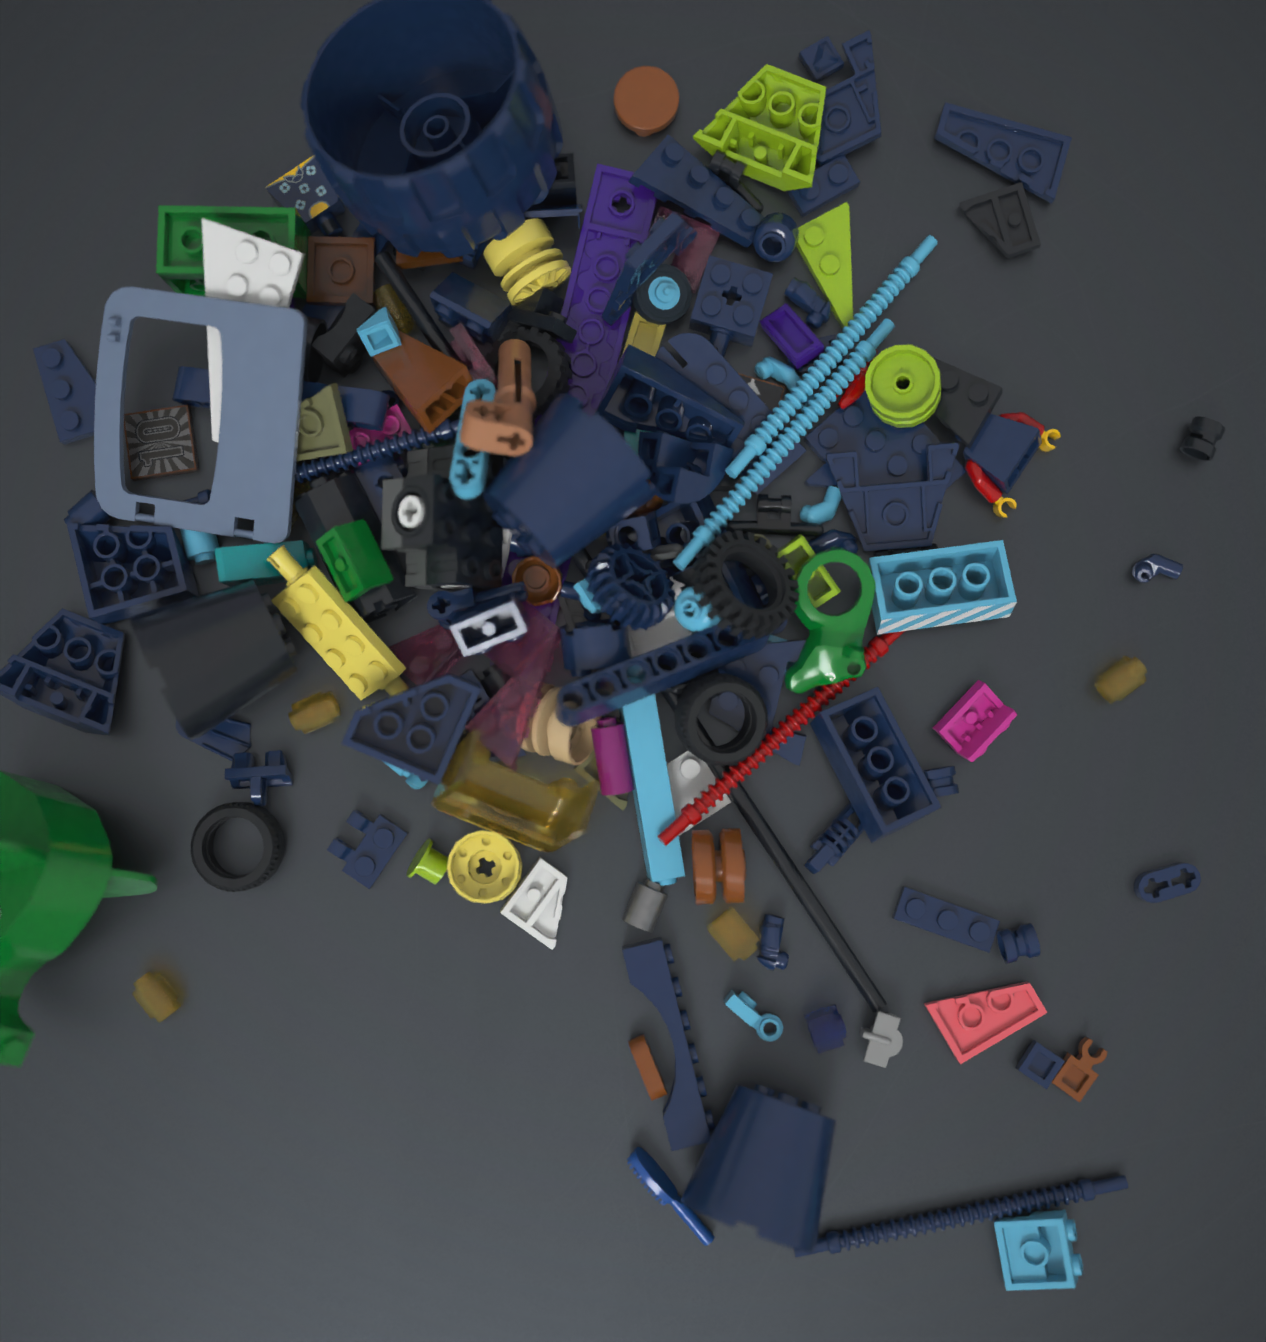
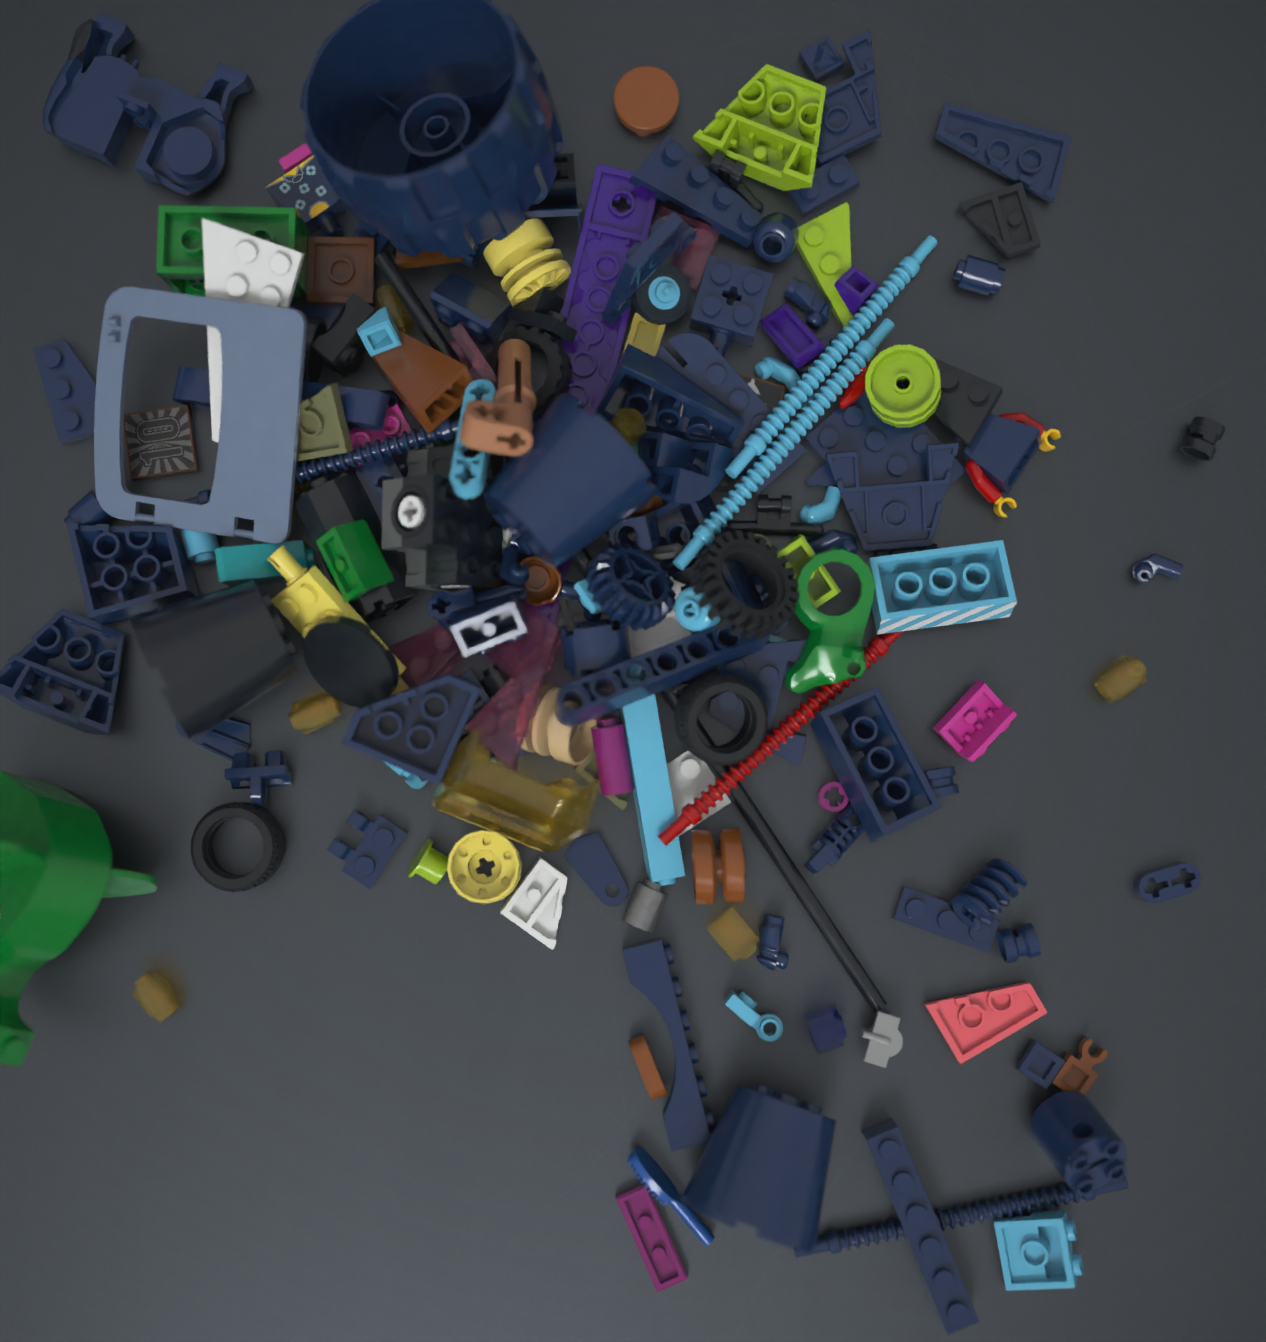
(103, 96): none -> dark blue animal
(295, 157): none -> dark pink tile
(350, 661): none -> black tile
(511, 570): none -> dark blue arm
(596, 867): none -> dark blue piece
(629, 425): none -> clear yellow brick
(651, 1237): none -> magenta tile
(825, 802): none -> magenta bush
(855, 289): none -> dark purple slope
(920, 1226): none -> dark blue arch
(979, 275): none -> dark blue brick
(988, 892): none -> dark blue piece
(1078, 1142): none -> dark blue cylinder

